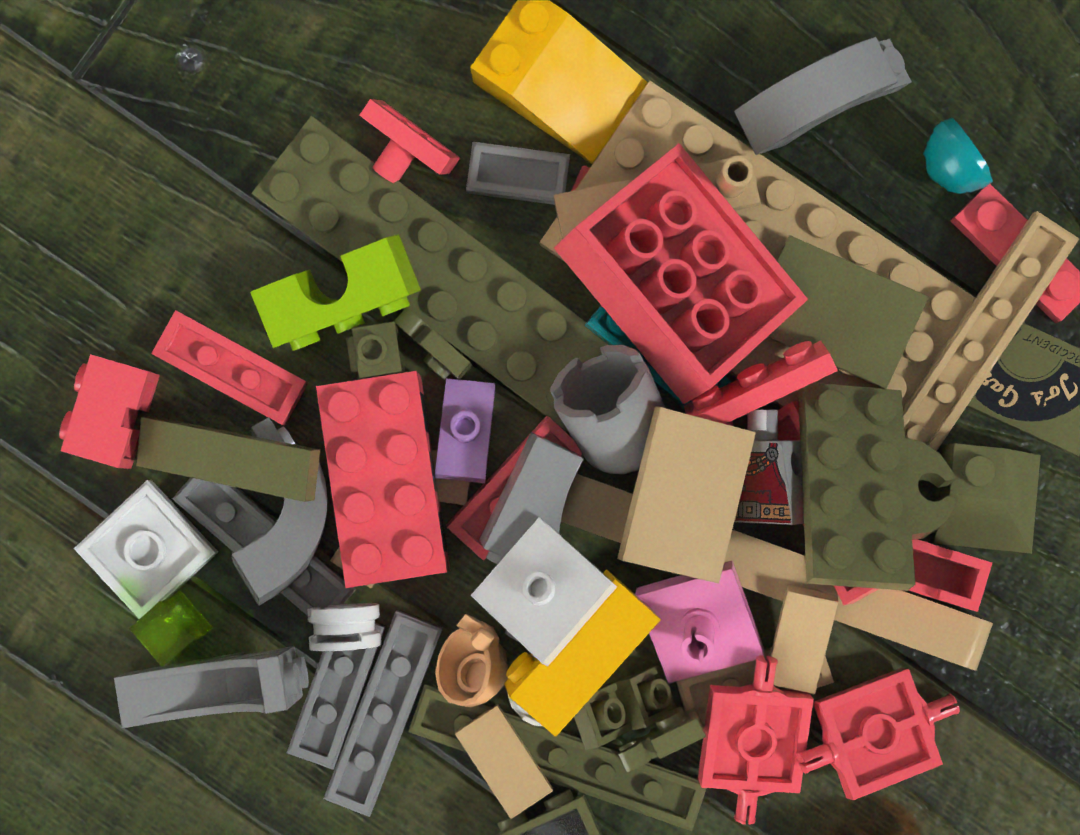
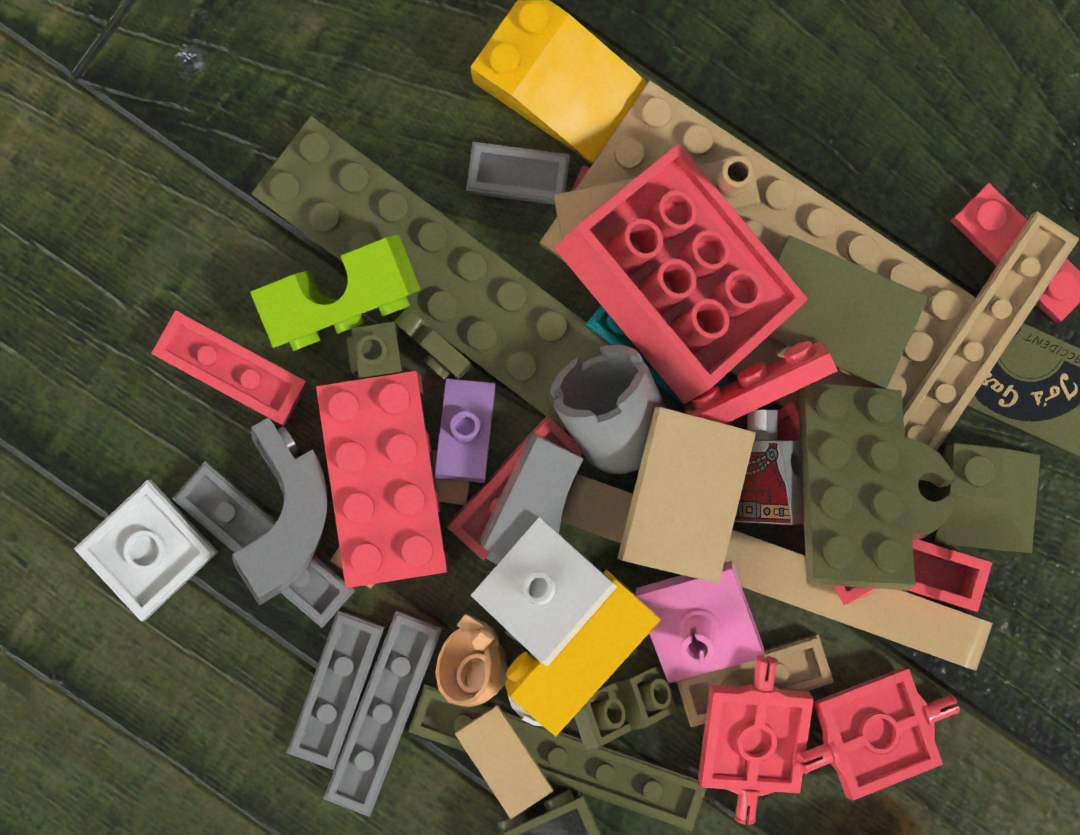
(107, 411): coral brick -> none
(171, 628): clear neon green brick -> none
(212, 685): light grey arch -> none
(228, 458): olive tile -> none
(344, 620): white wheel -> none
(405, 143): coral tile -> none
(673, 732): olive plate -> none
(802, 637): tan tile -> none
(821, 92): light grey arch -> none
(955, 160): teal piece -> none

